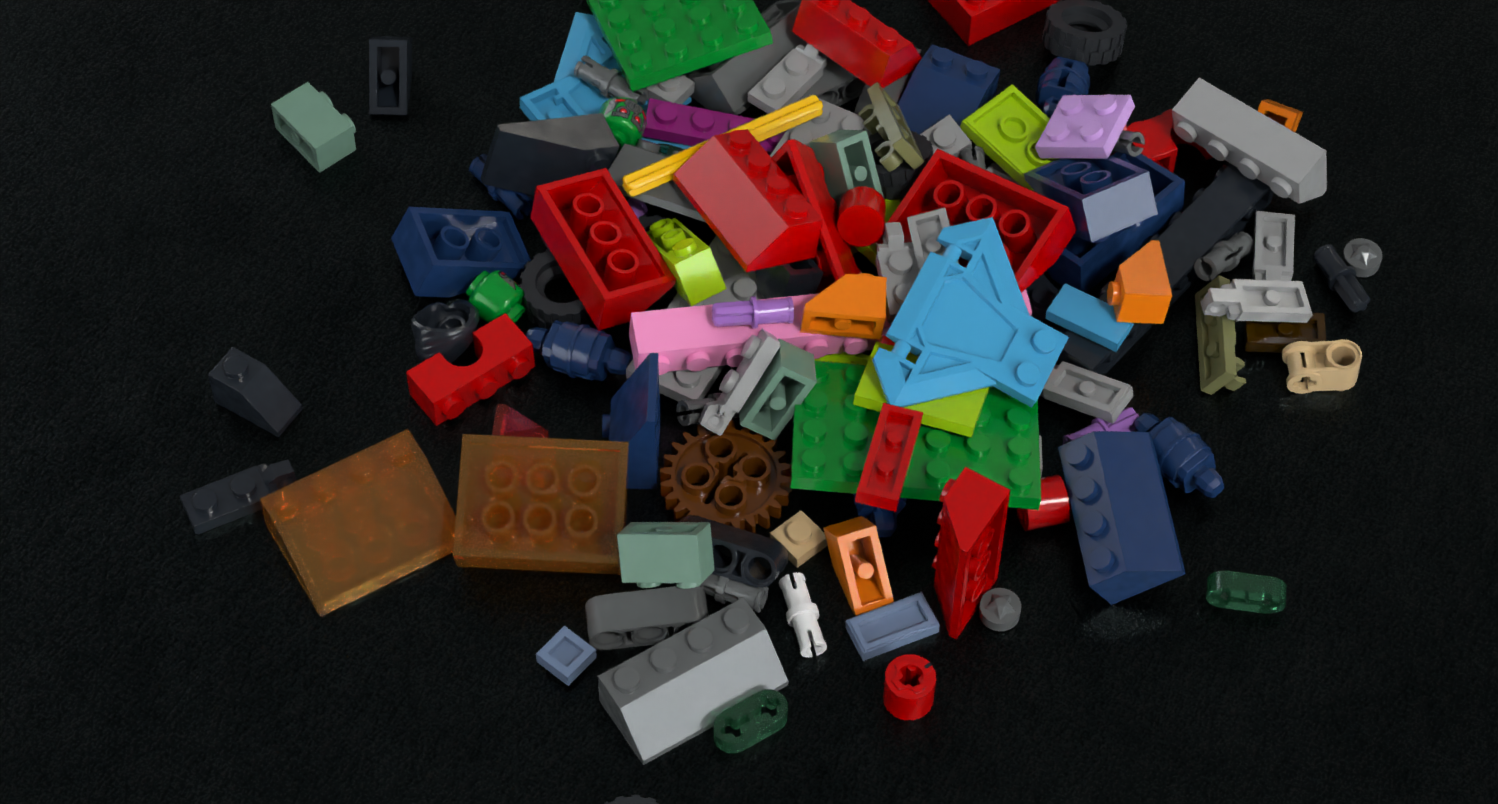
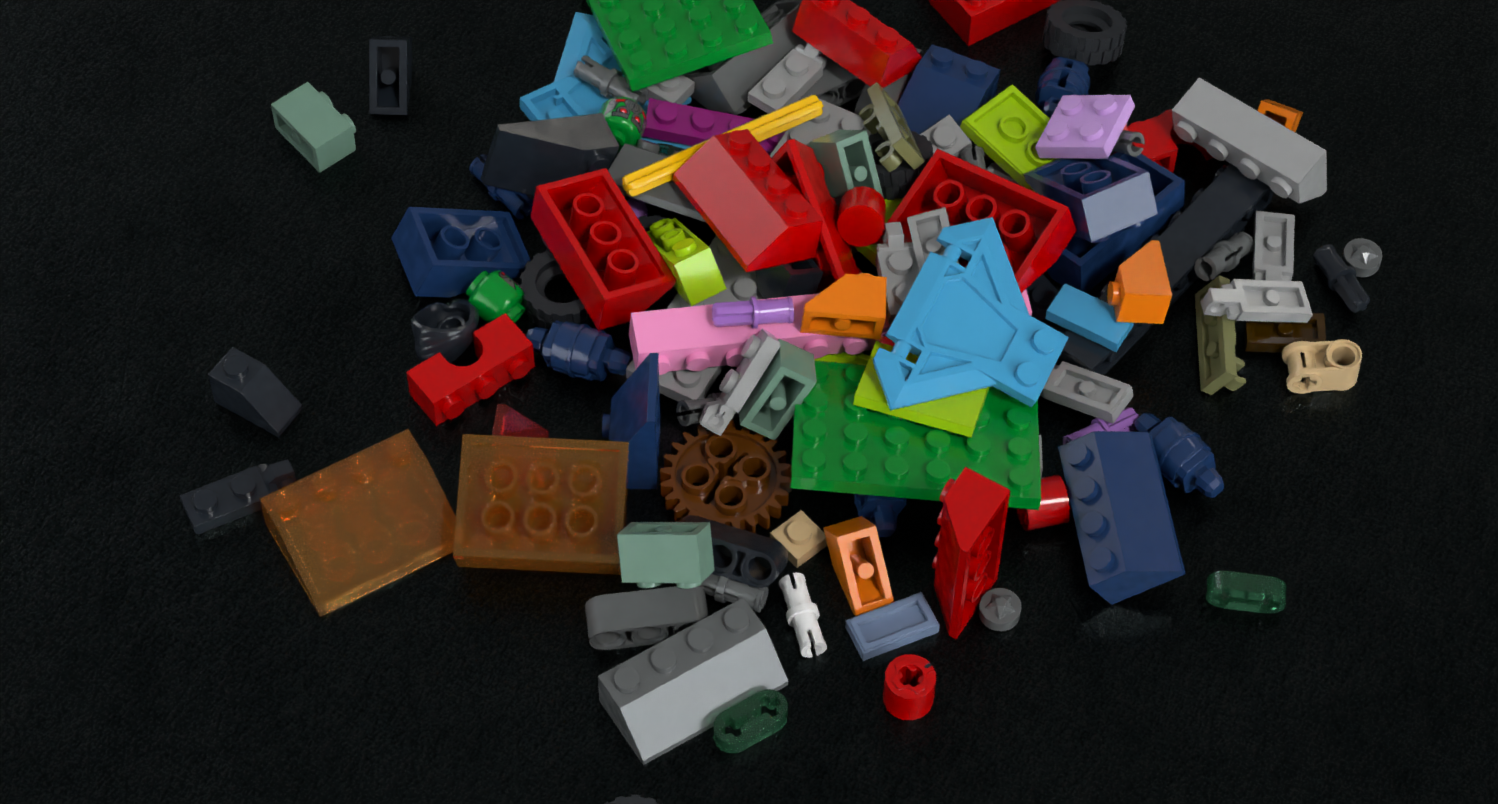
(566, 655): sand blue plate -> none
(889, 457): red plate -> none

